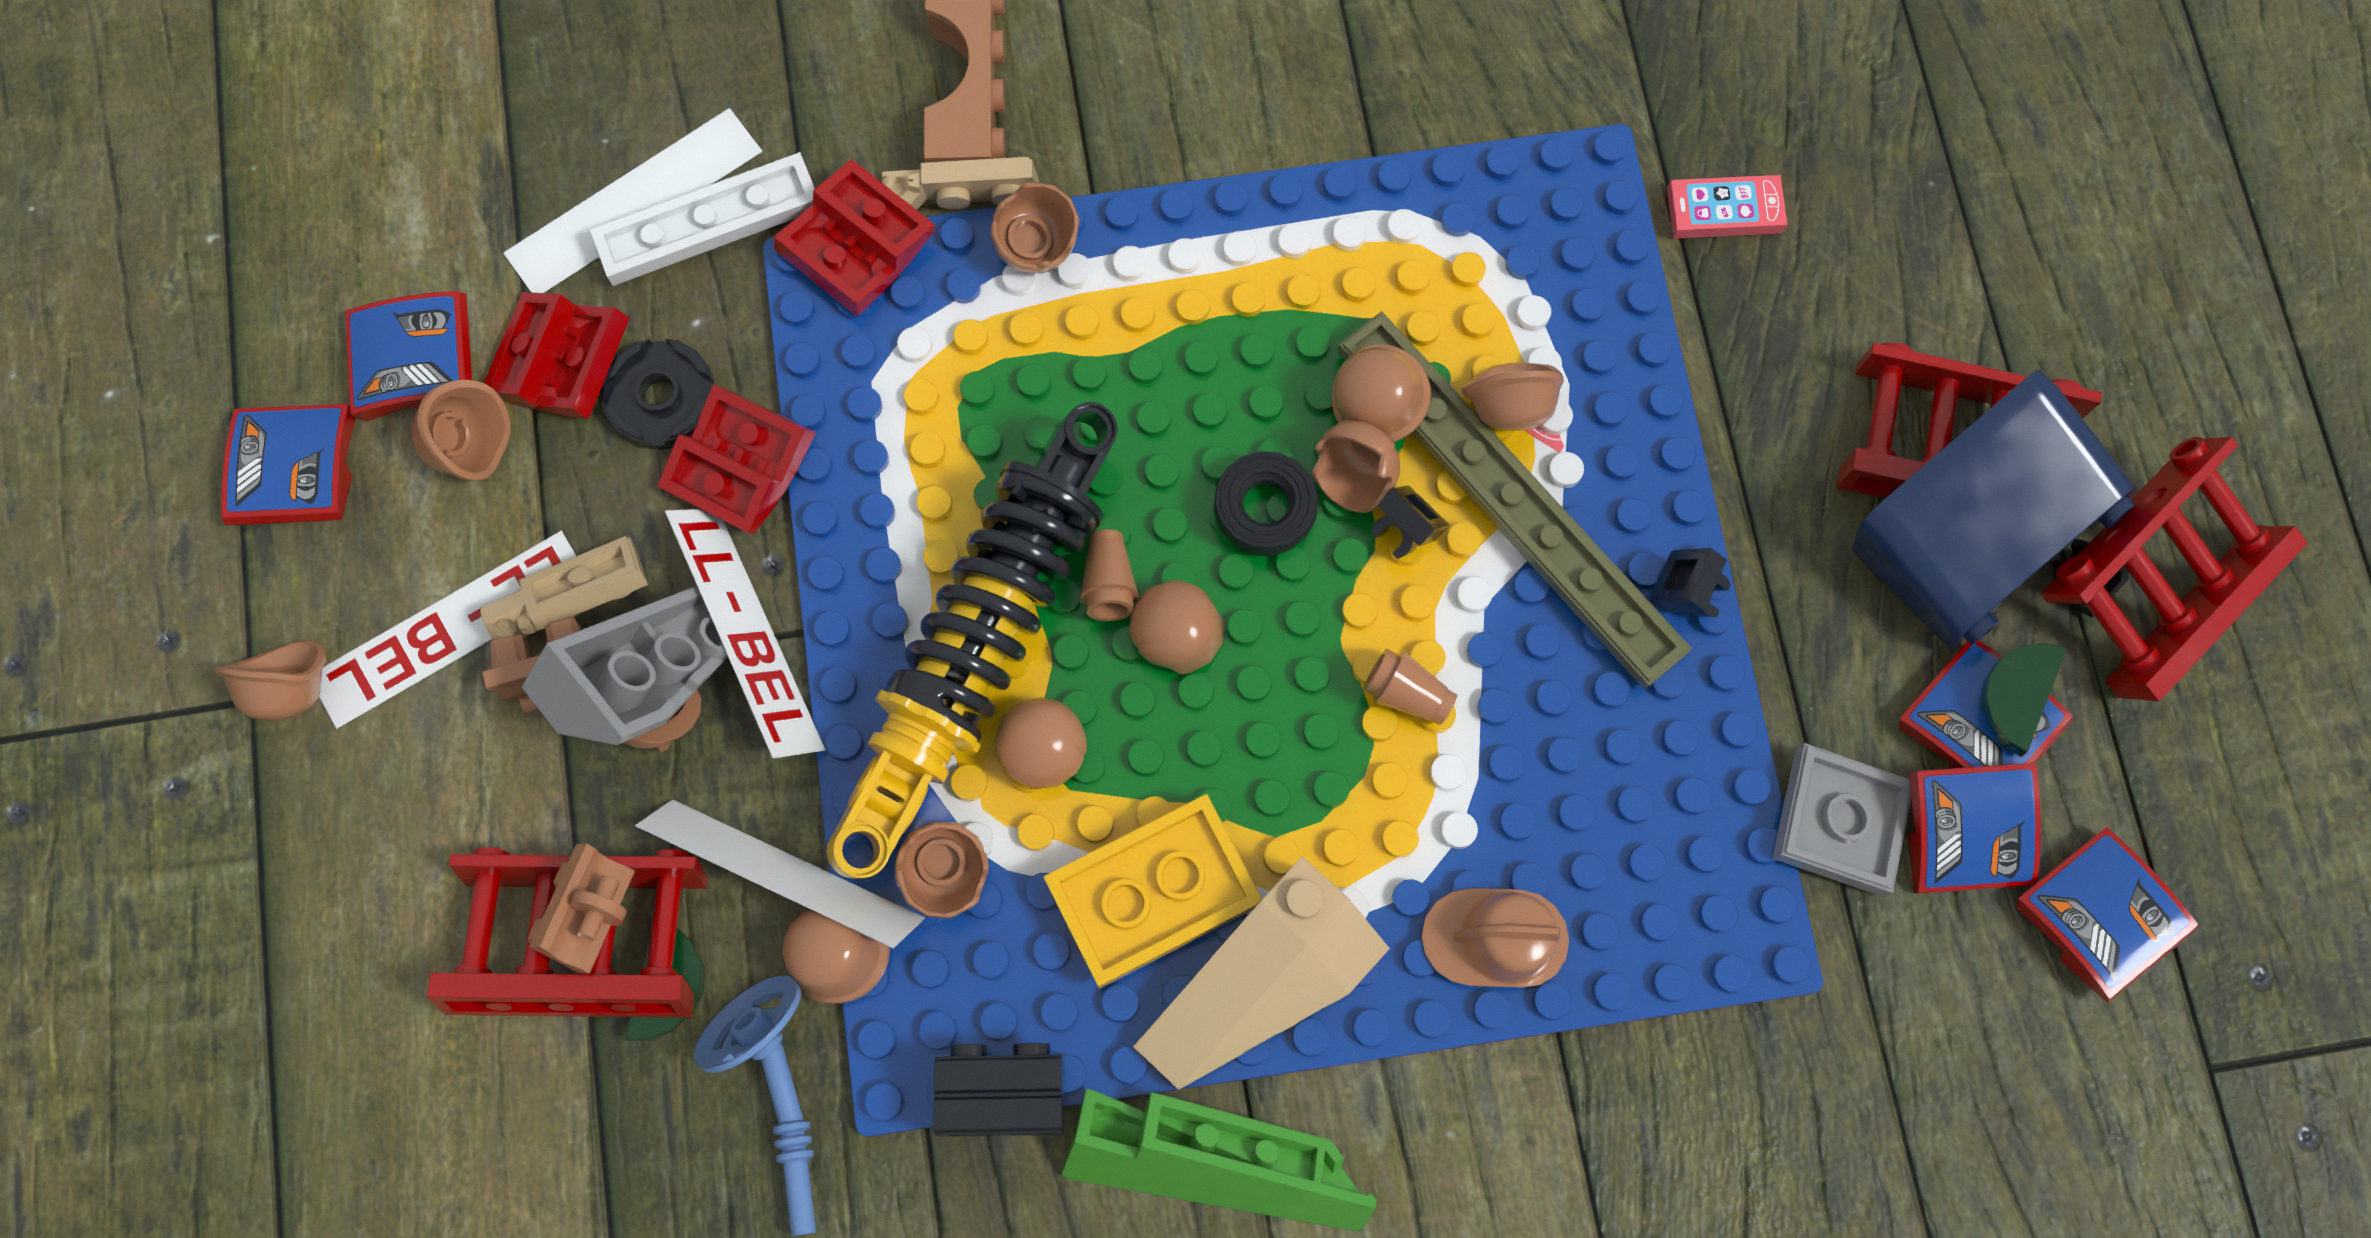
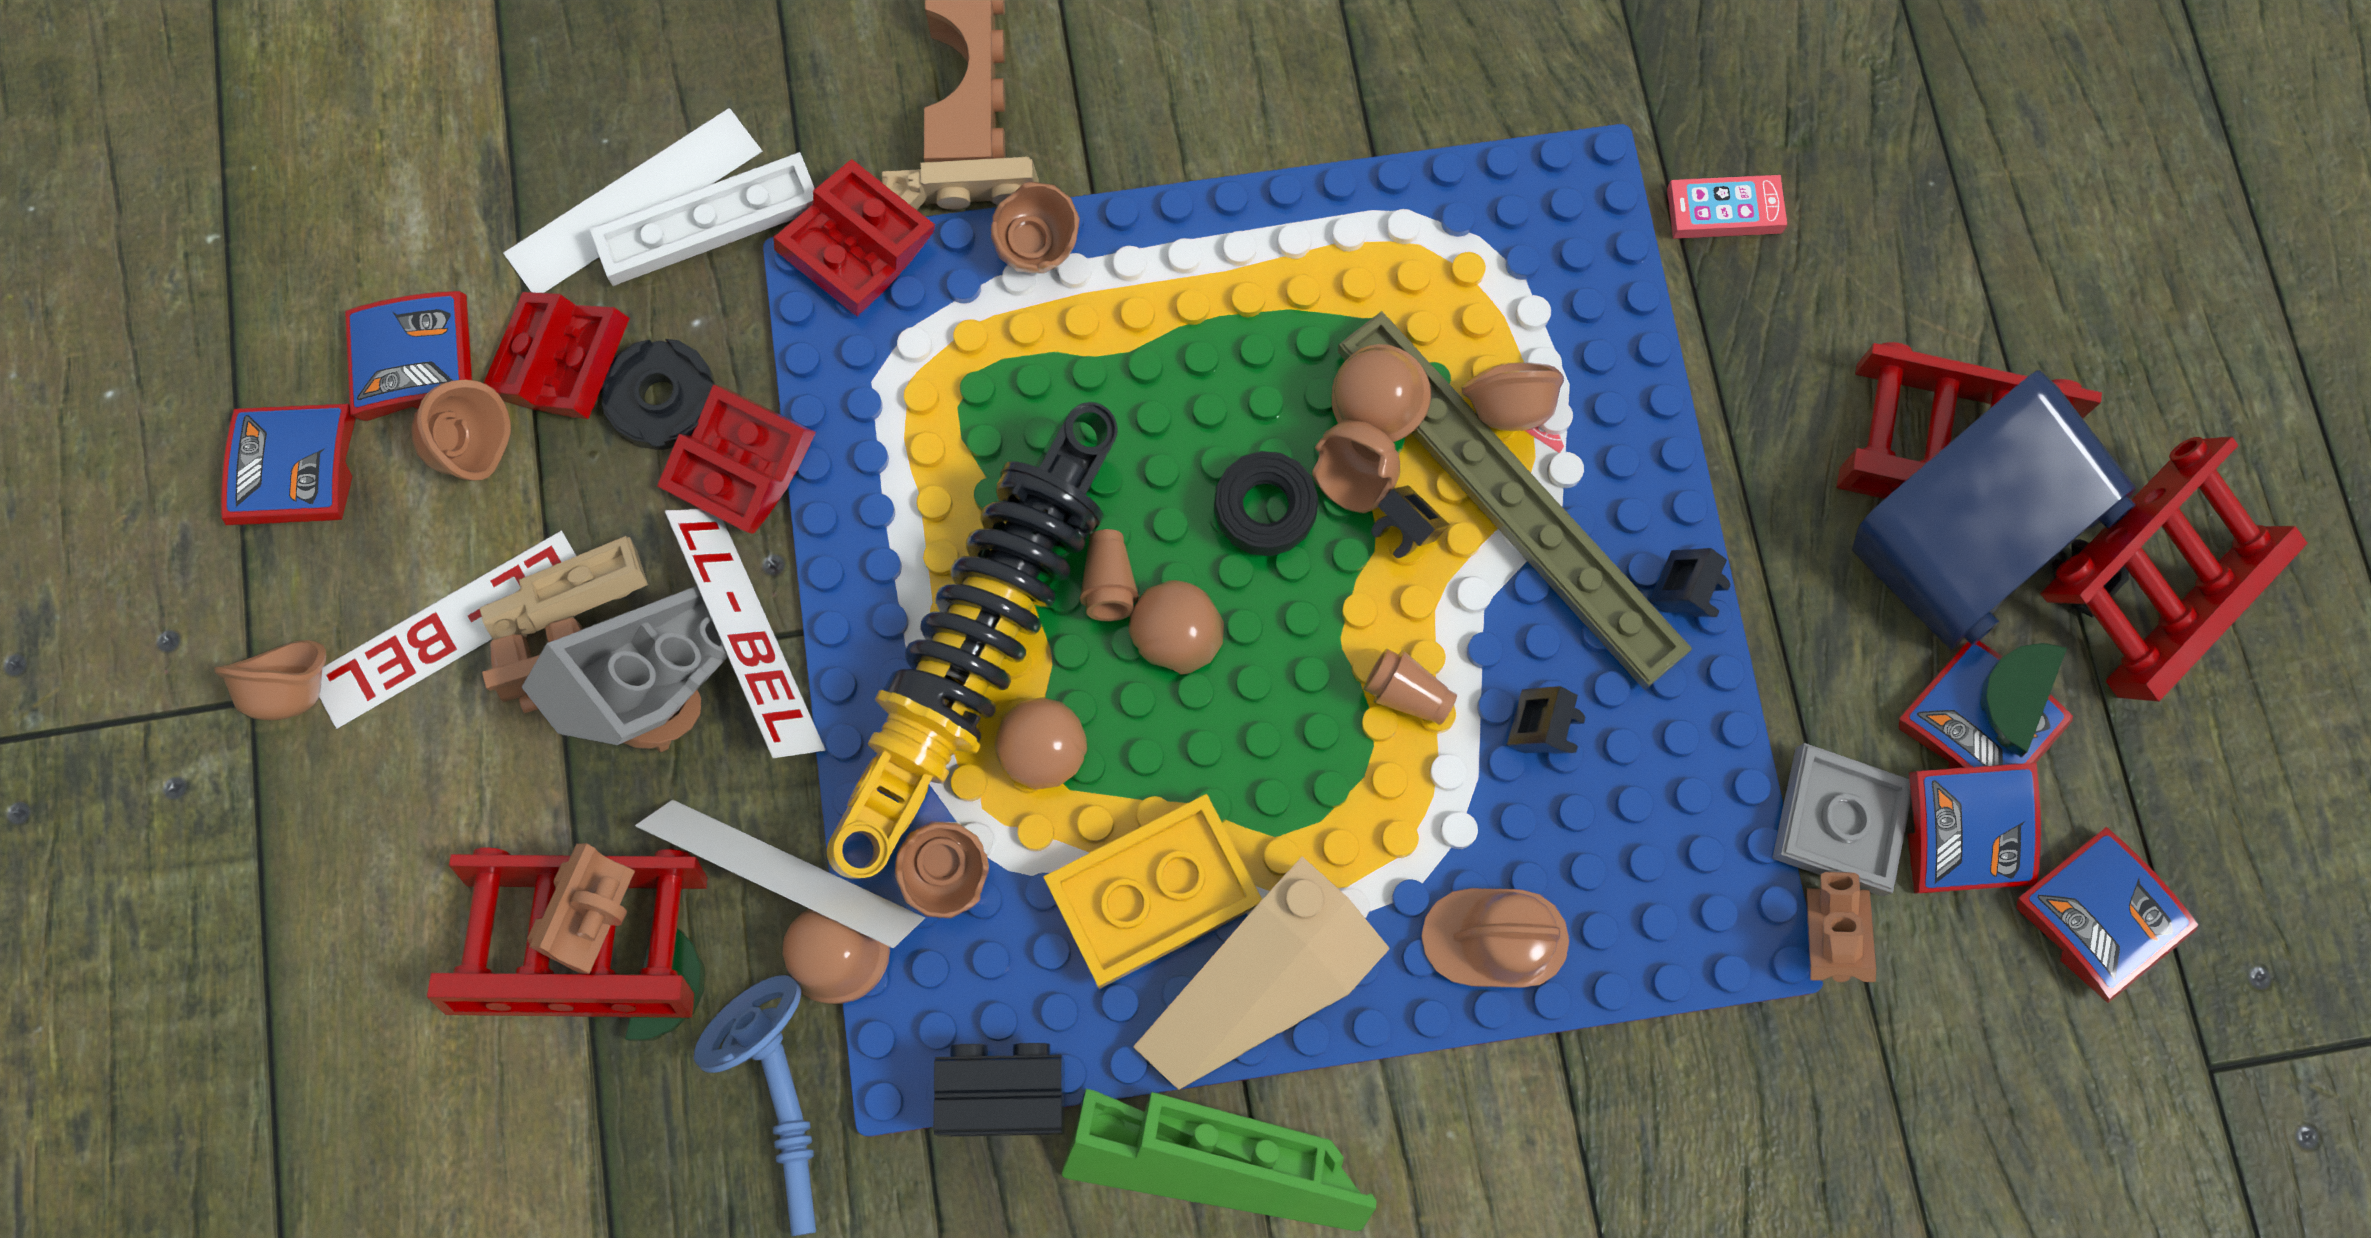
(1544, 721): none -> black tile
(1840, 929): none -> nougat hips

